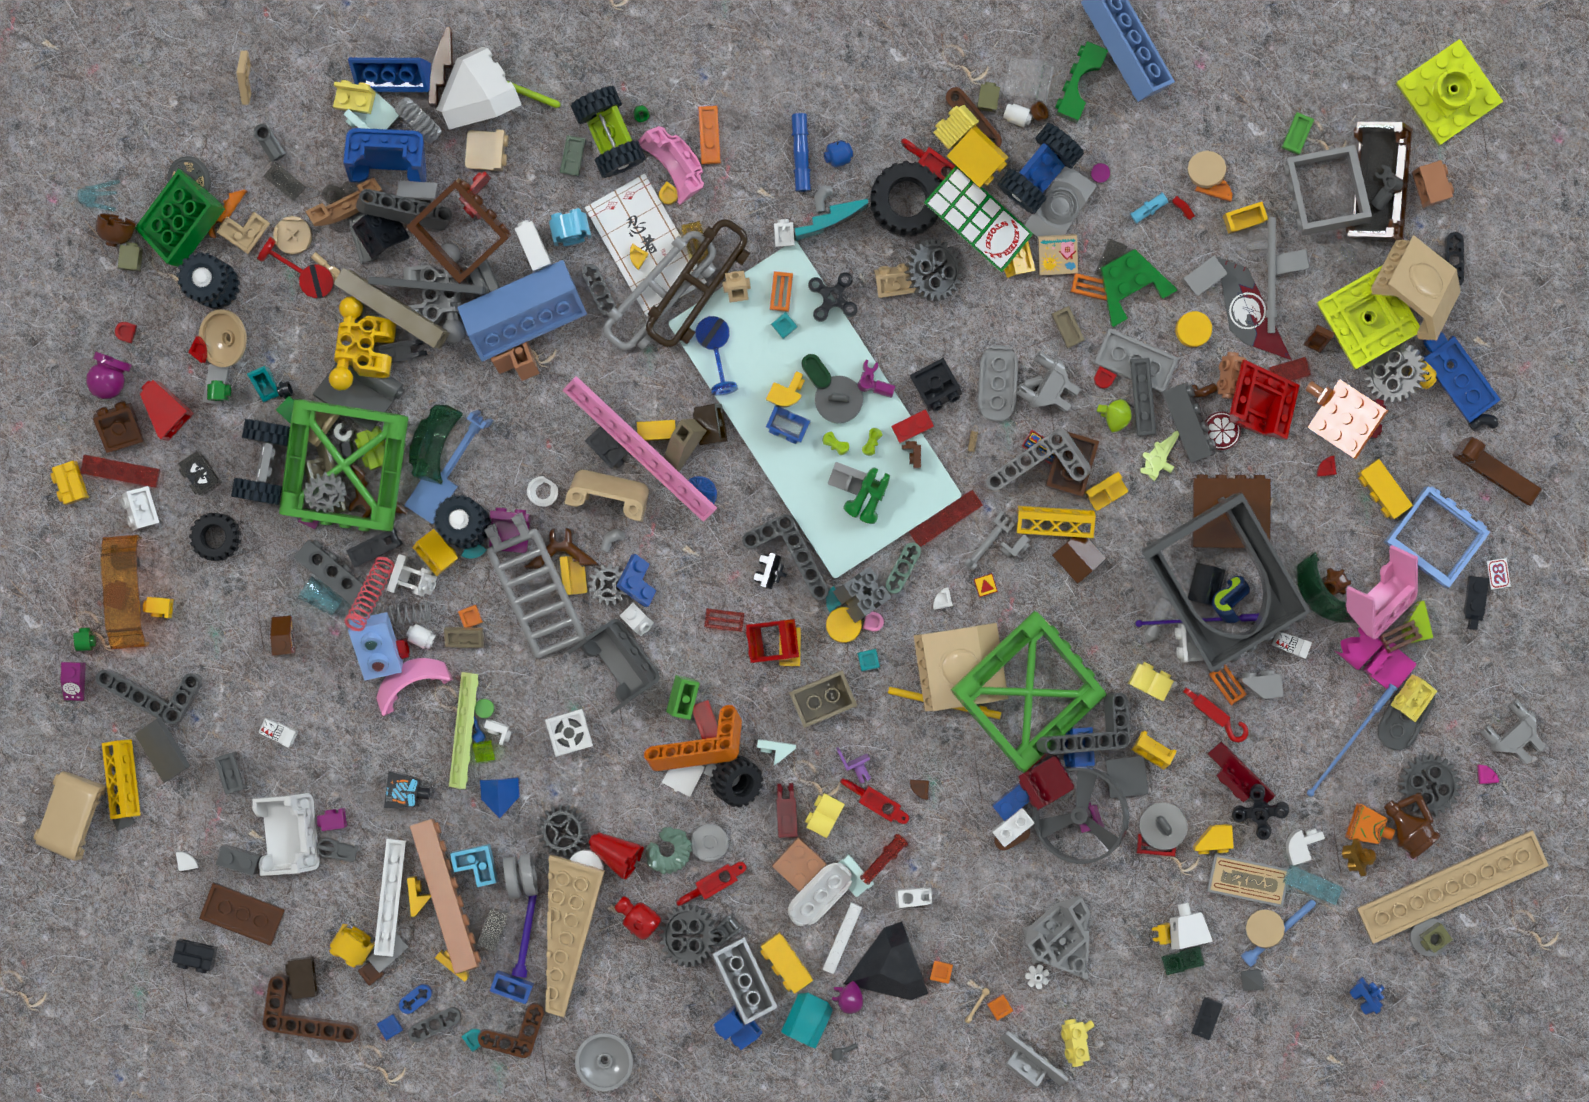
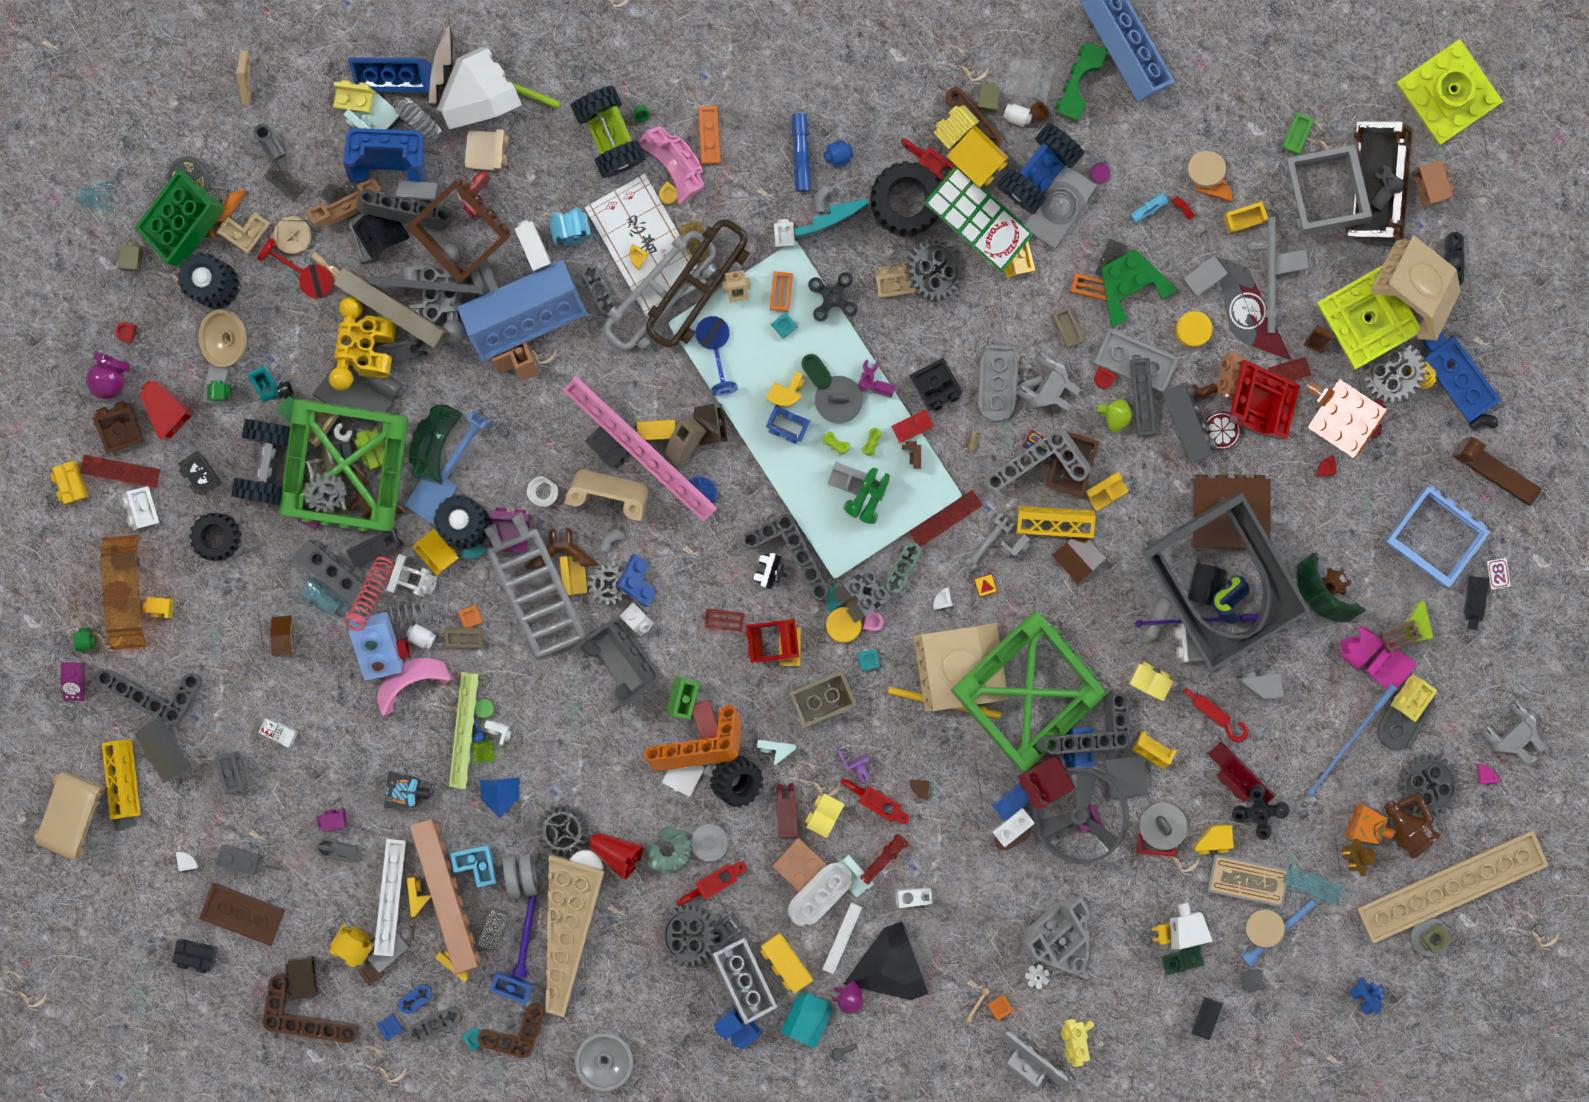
(114, 229): reddish brown cylinder -> none
(198, 349): red tile -> none
(288, 833): white windscreen -> none
(569, 732): white piece -> none
(572, 155): plate -> none
(639, 918): red piece -> none
(941, 971): orange plate -> none
(1058, 254): tan tile -> none
(1157, 457): yellowish green piece -> none
(1223, 691): orange tile -> none
(1292, 644): white leg -> none
(1297, 845): white brick -> none
(1384, 489): yellow brick -> none
(1389, 598): bright pink windscreen -> none

